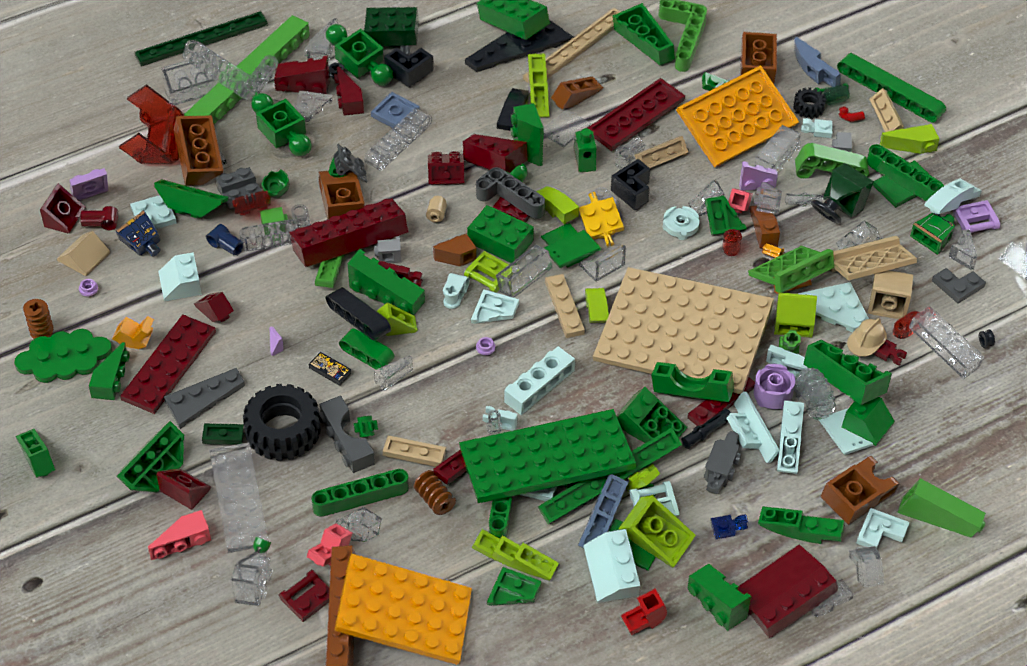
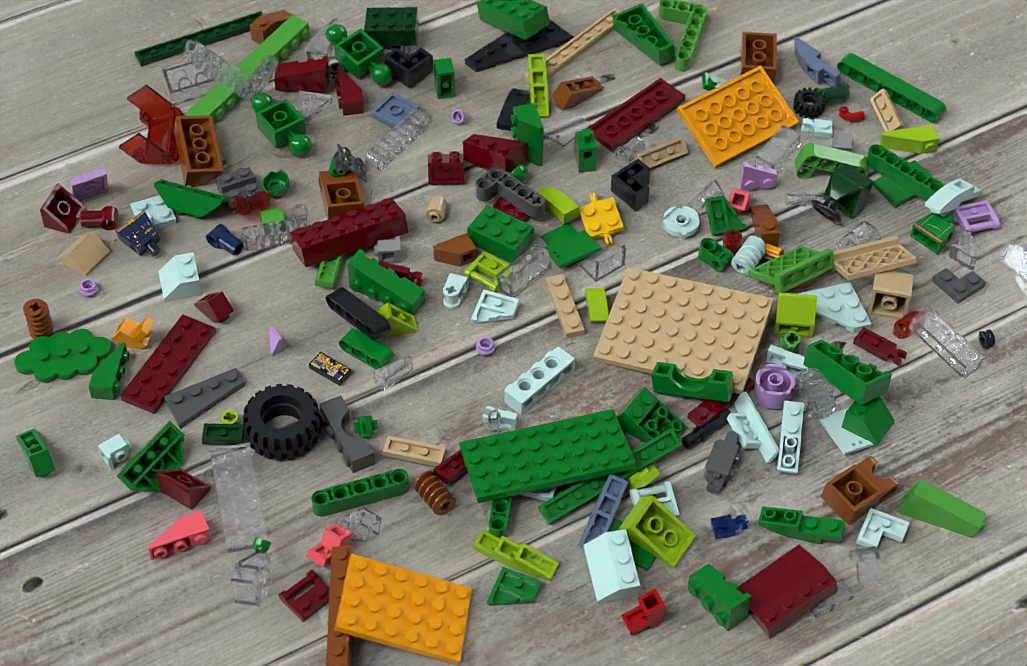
(114, 450): none -> light aqua brick
(230, 414): none -> lime bush
(267, 24): none -> dark orange slope
(444, 78): none -> green brick
(457, 117): none -> lavender hinge
(714, 254): none -> green piece
(748, 255): none -> light aqua piece
(768, 198): clear slope -> none
(867, 338): tan piece -> none

